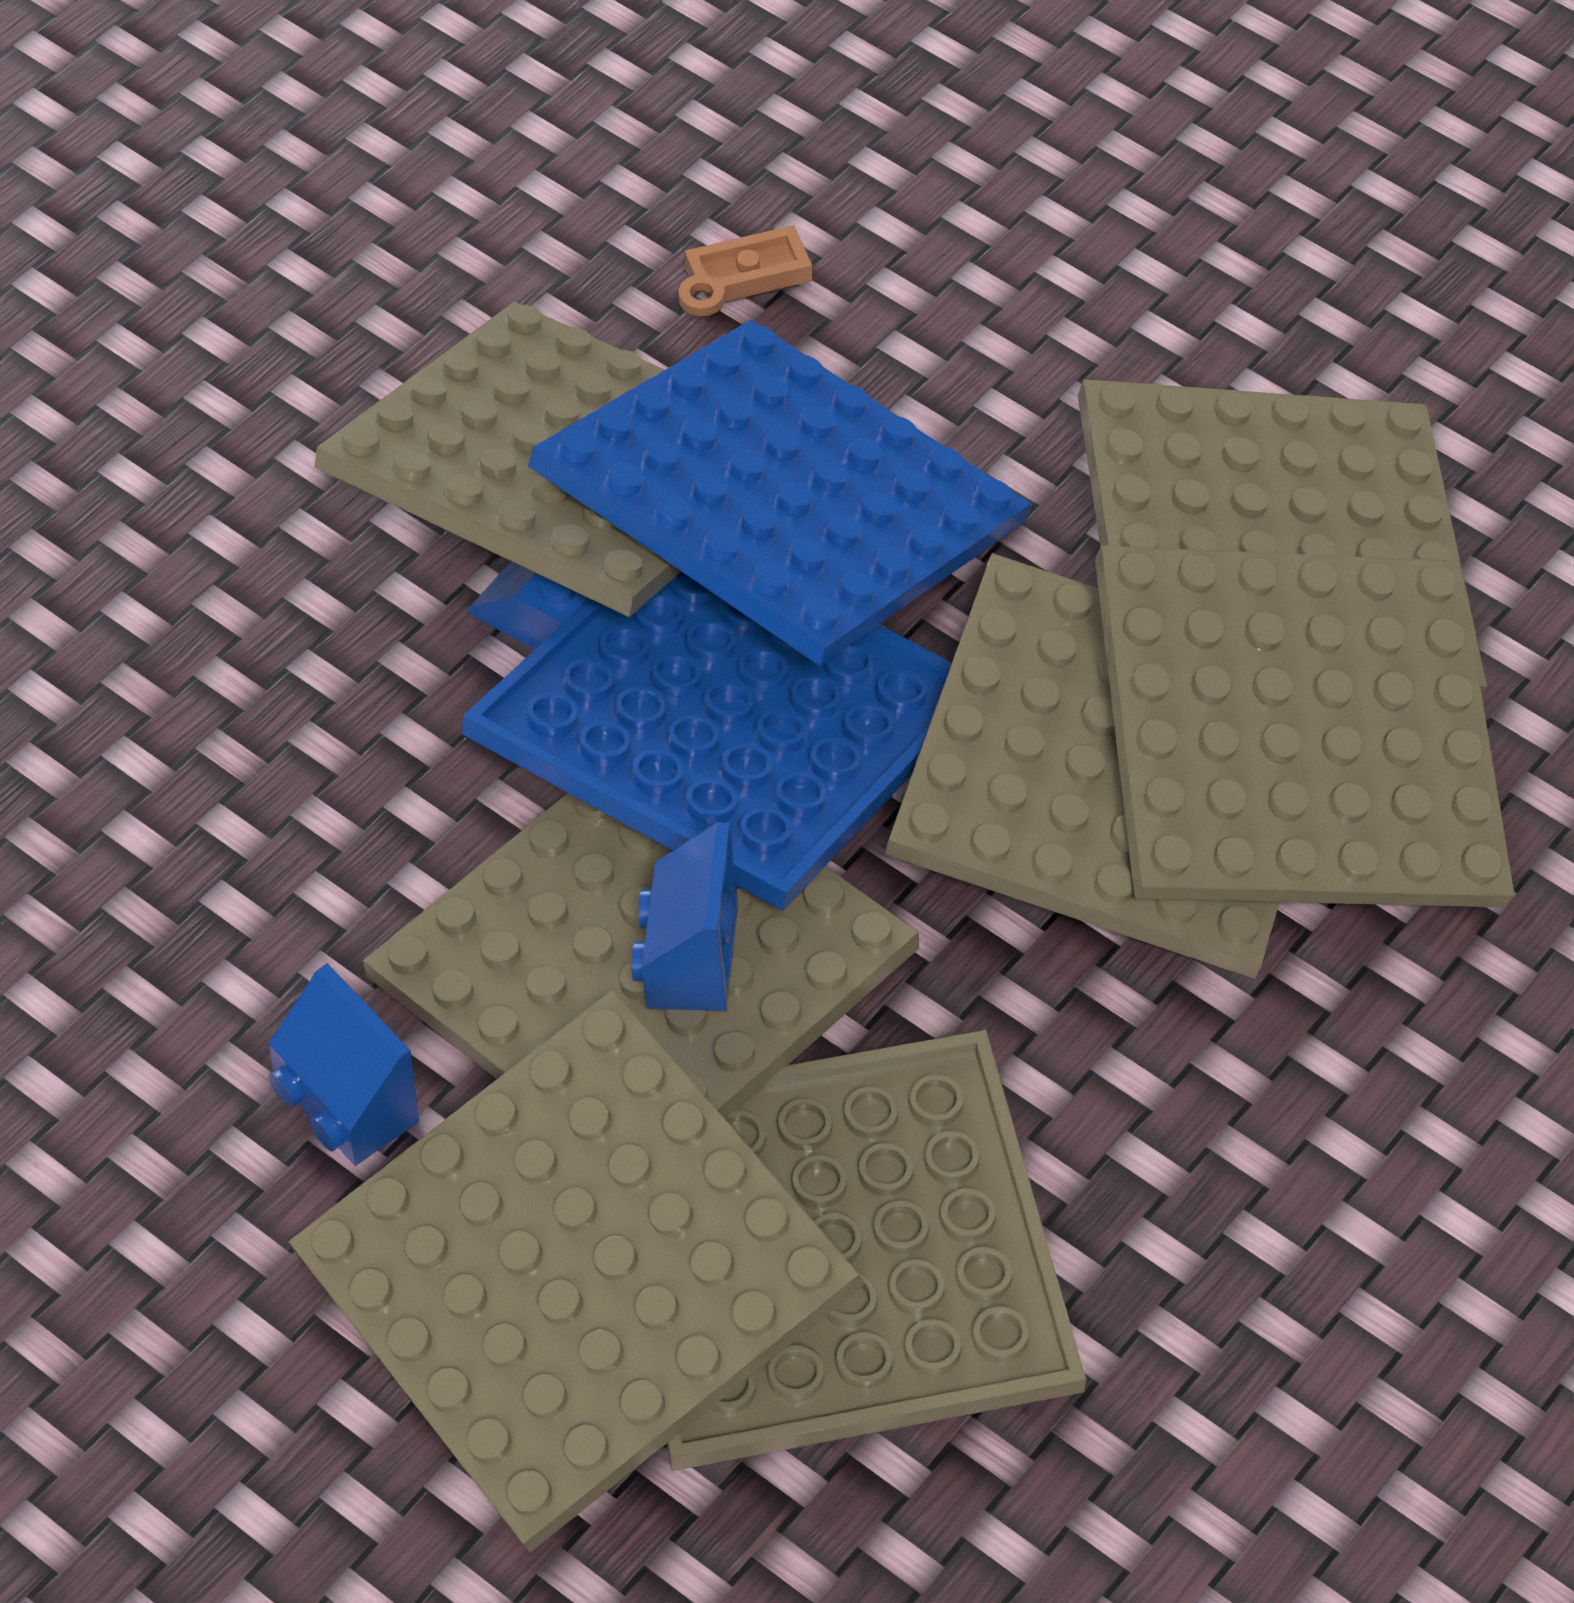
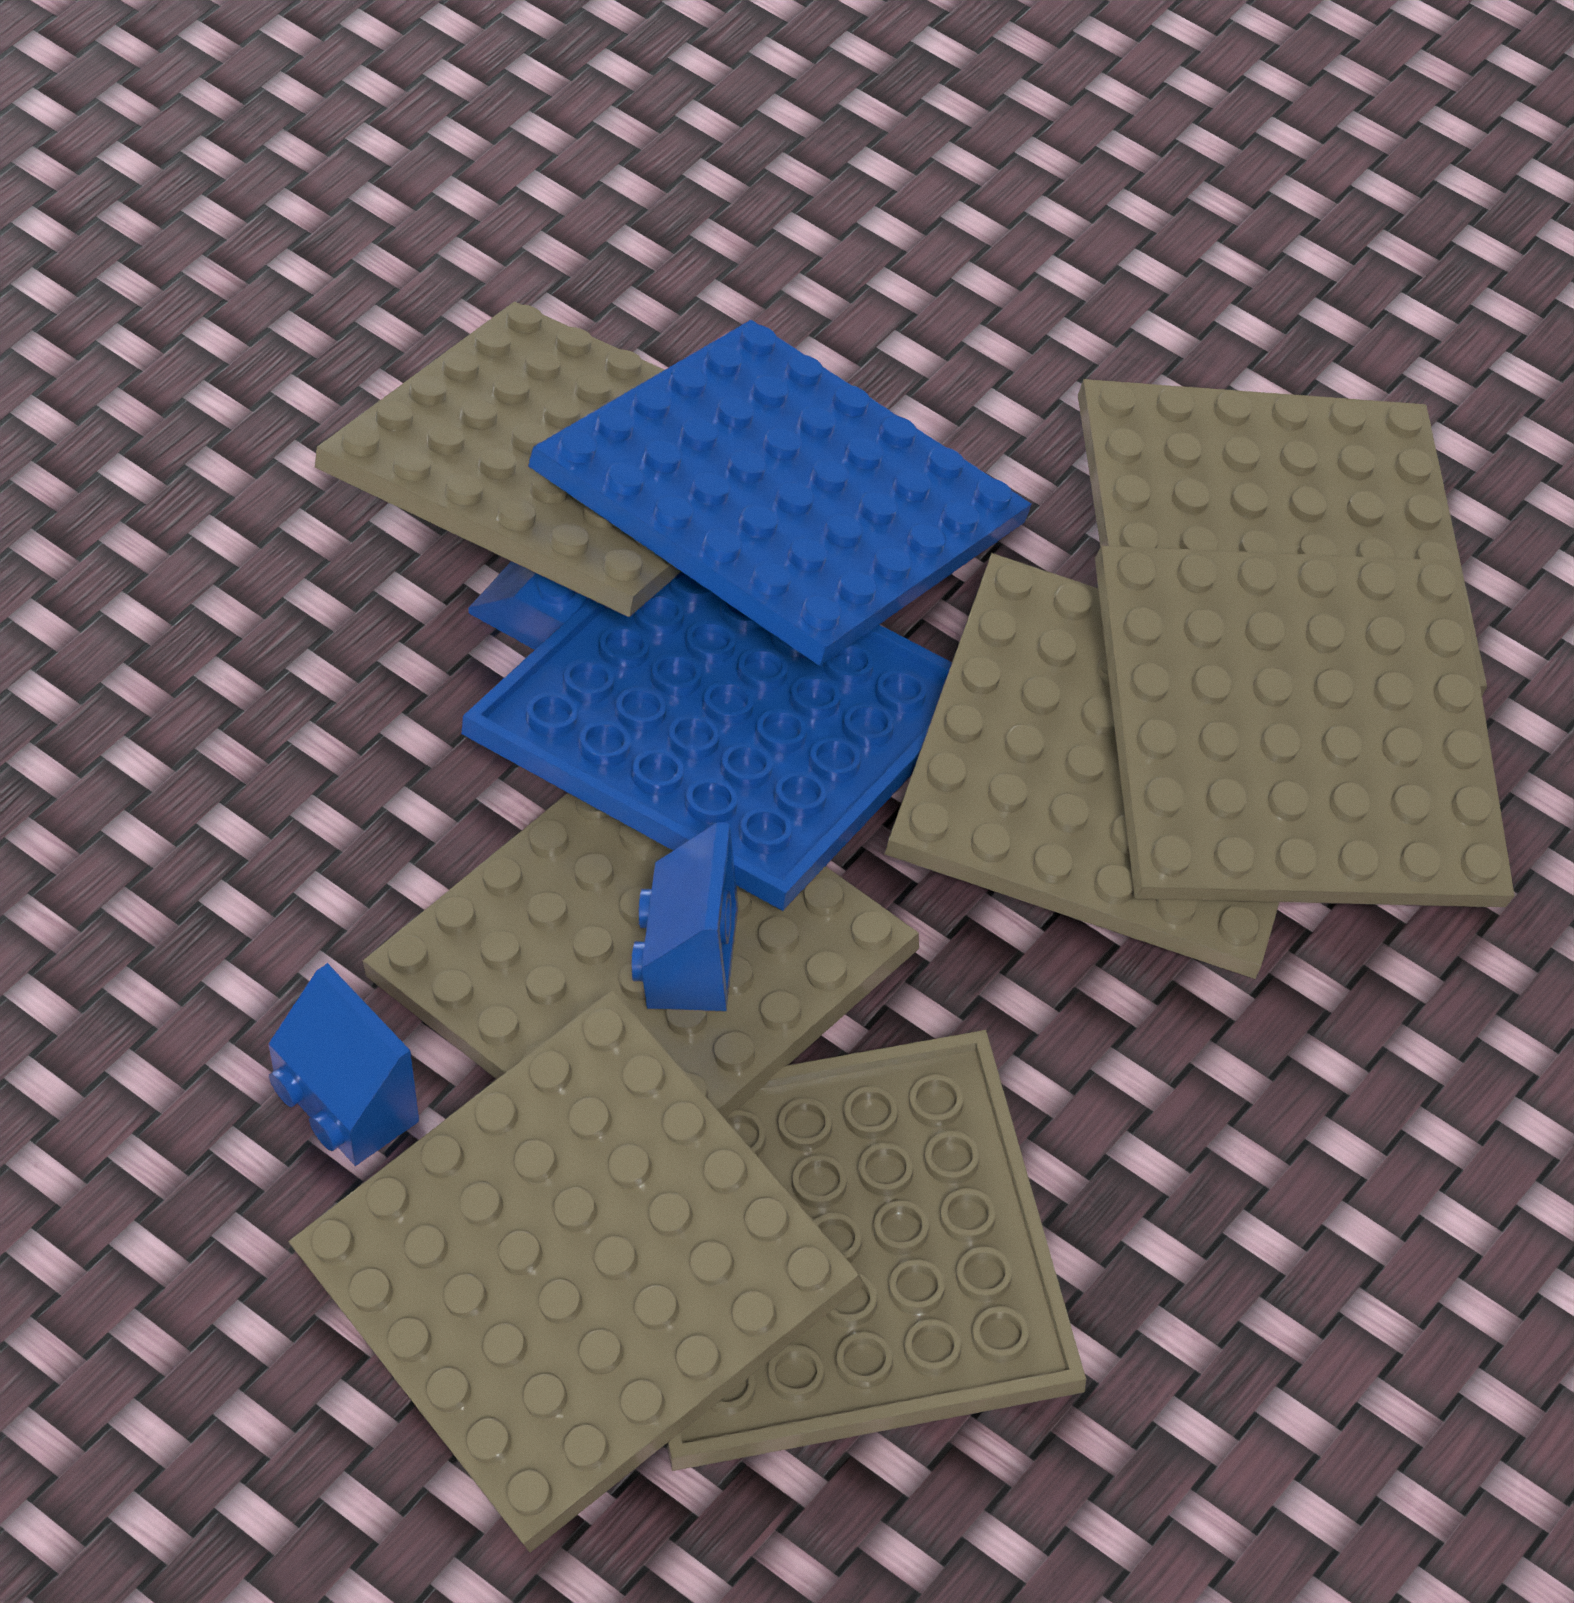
(743, 269): nougat hinge -> none

